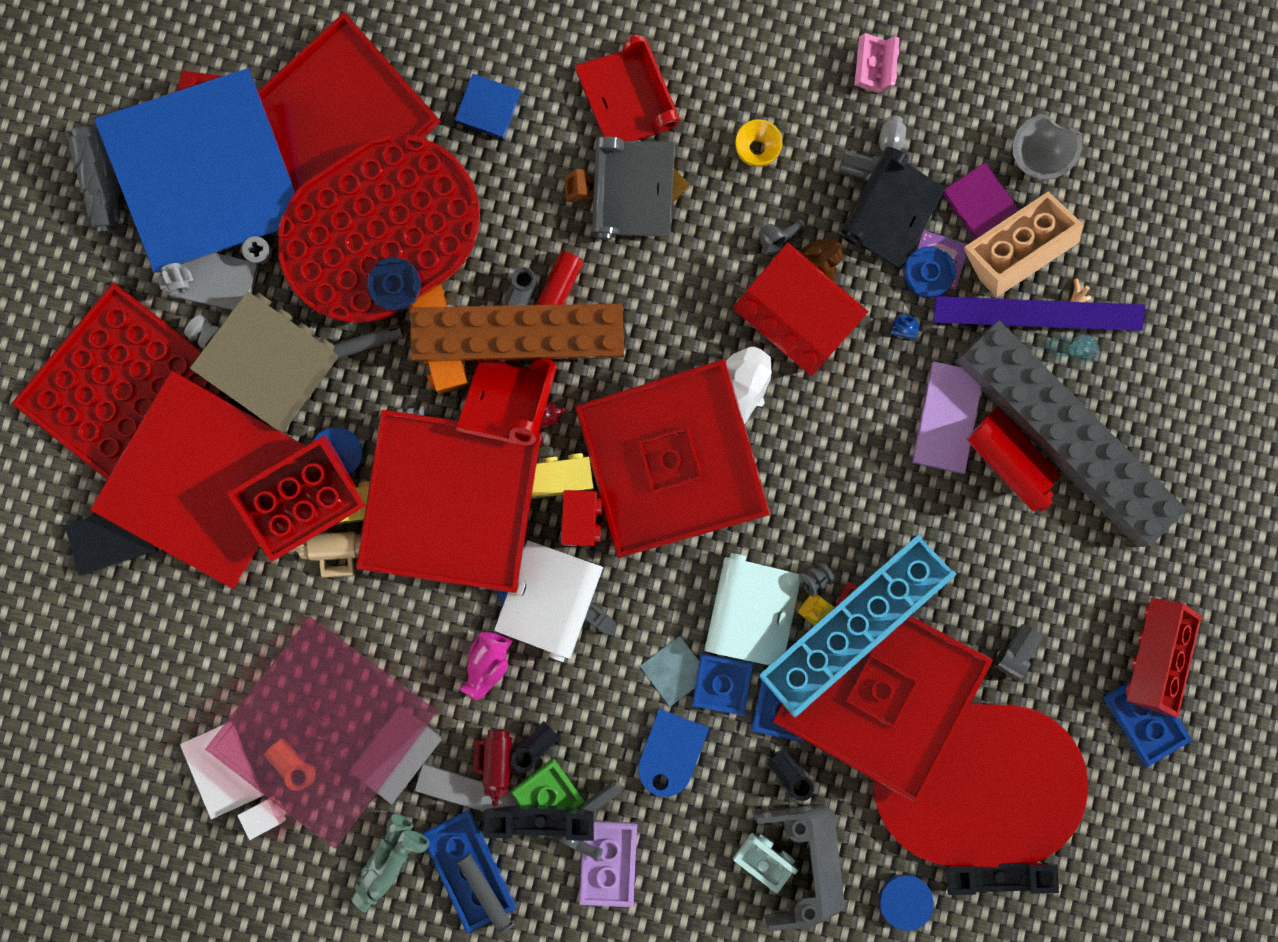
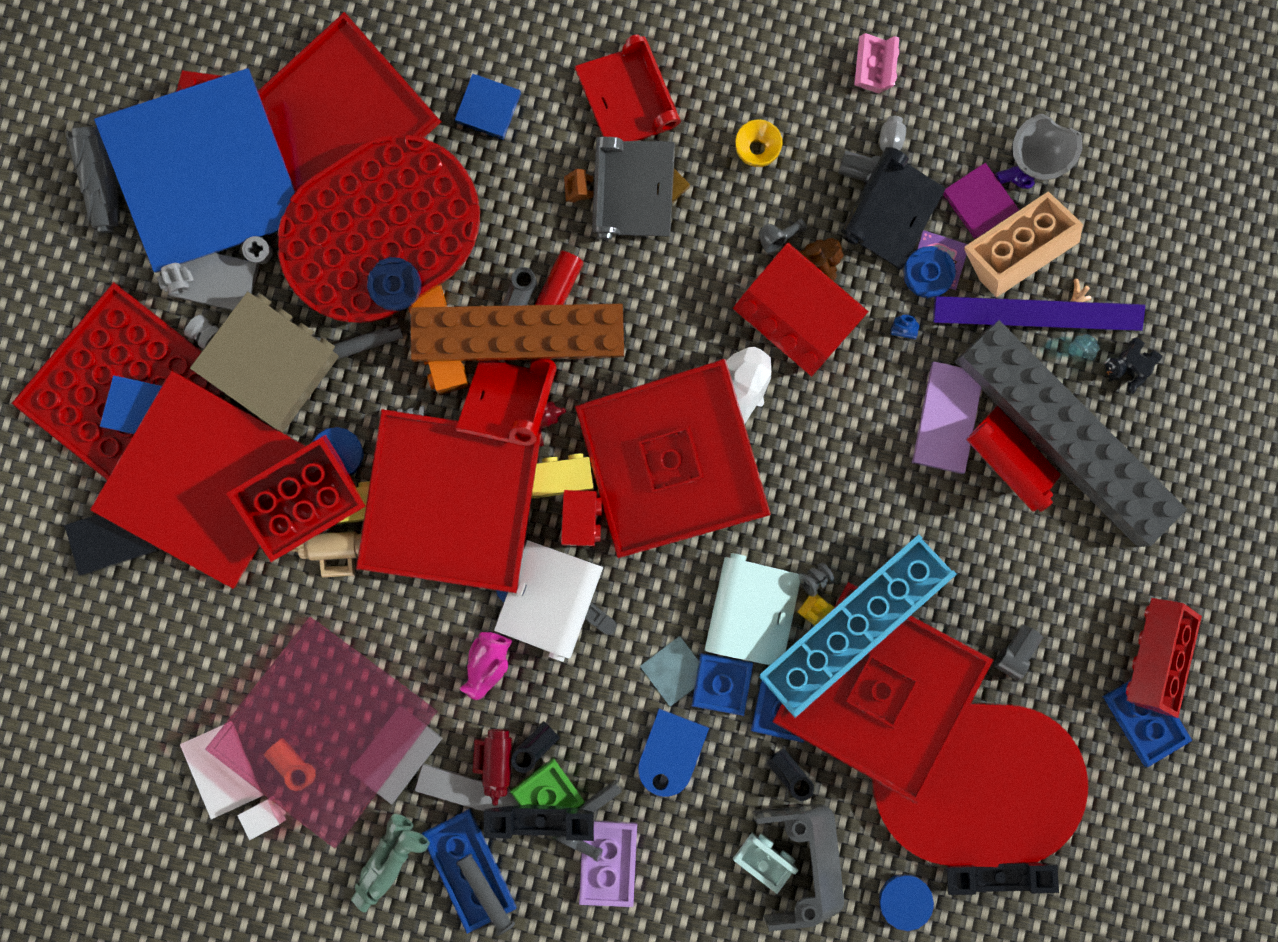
(127, 404): none -> blue tile
(1015, 176): none -> dark purple arm
(1133, 362): none -> black animal

